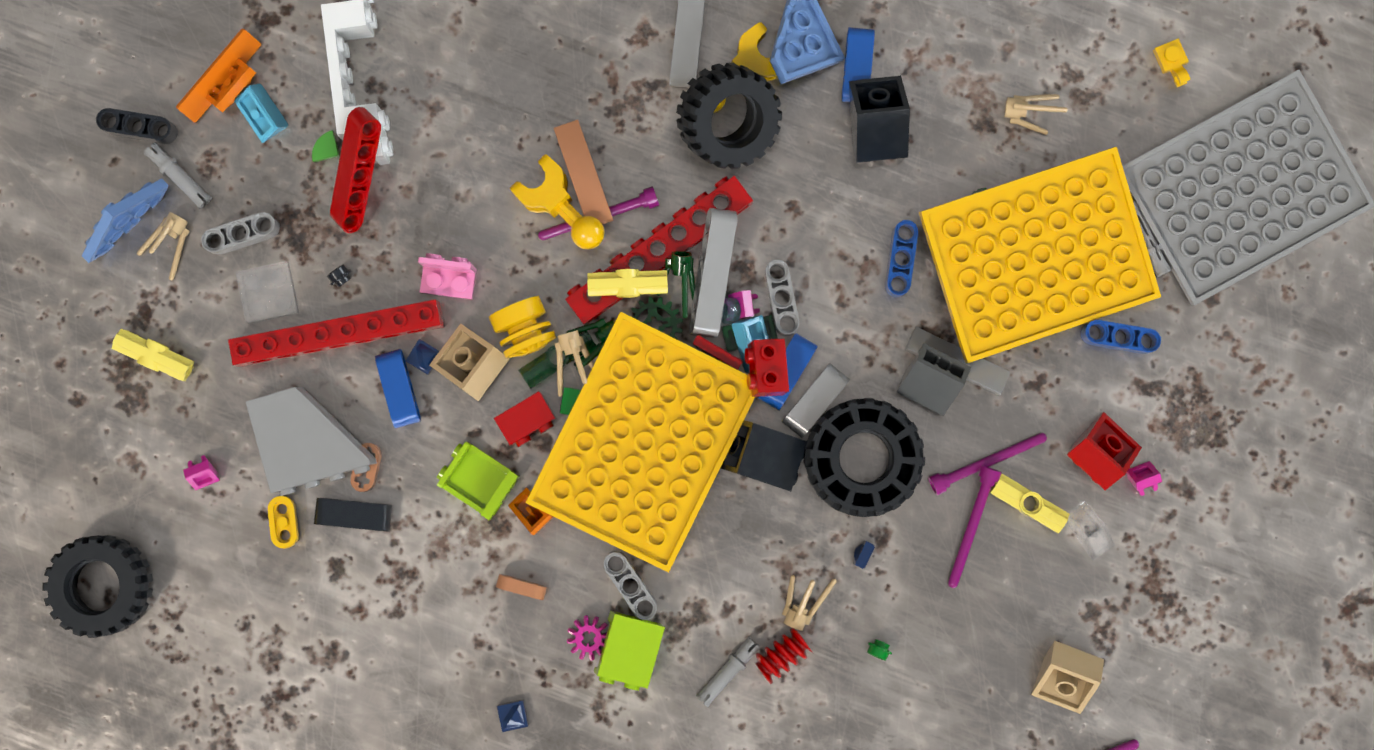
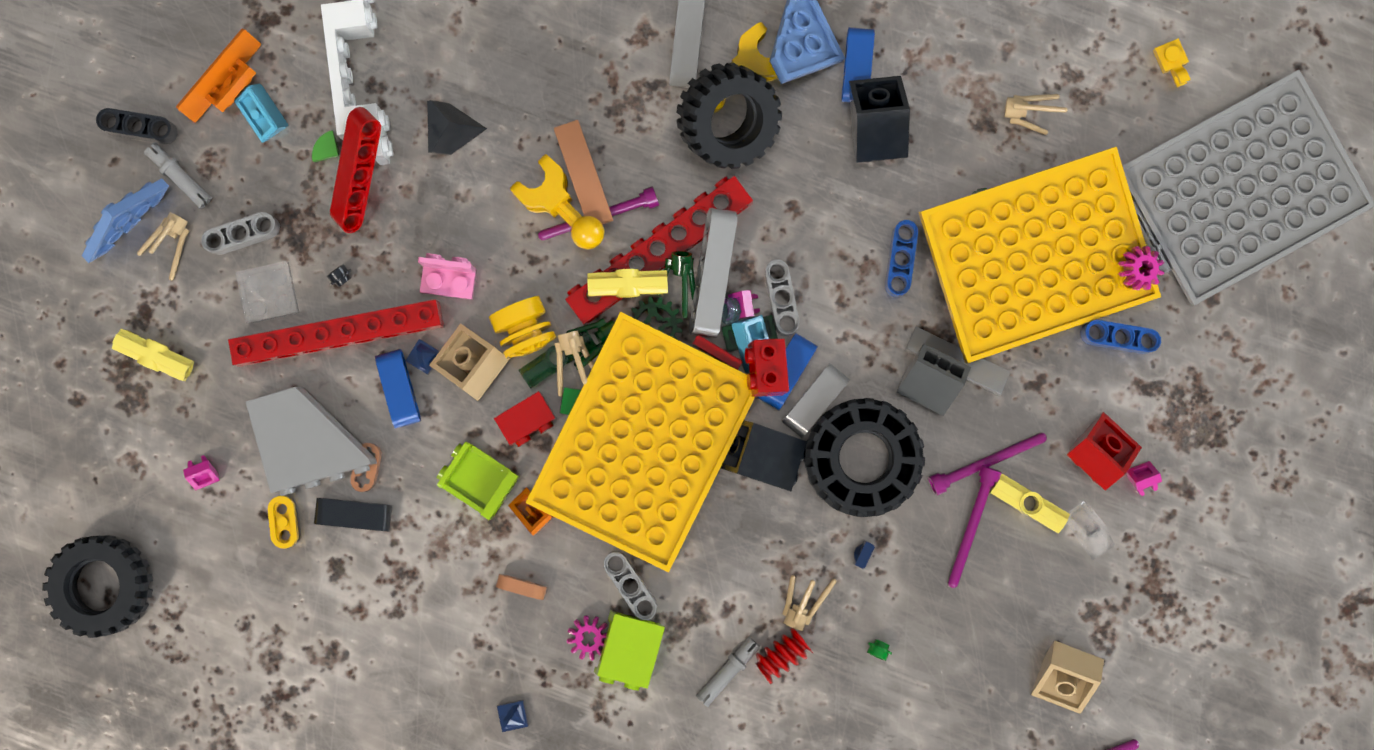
(449, 128): none -> black slope
(1147, 275): none -> dark pink gear

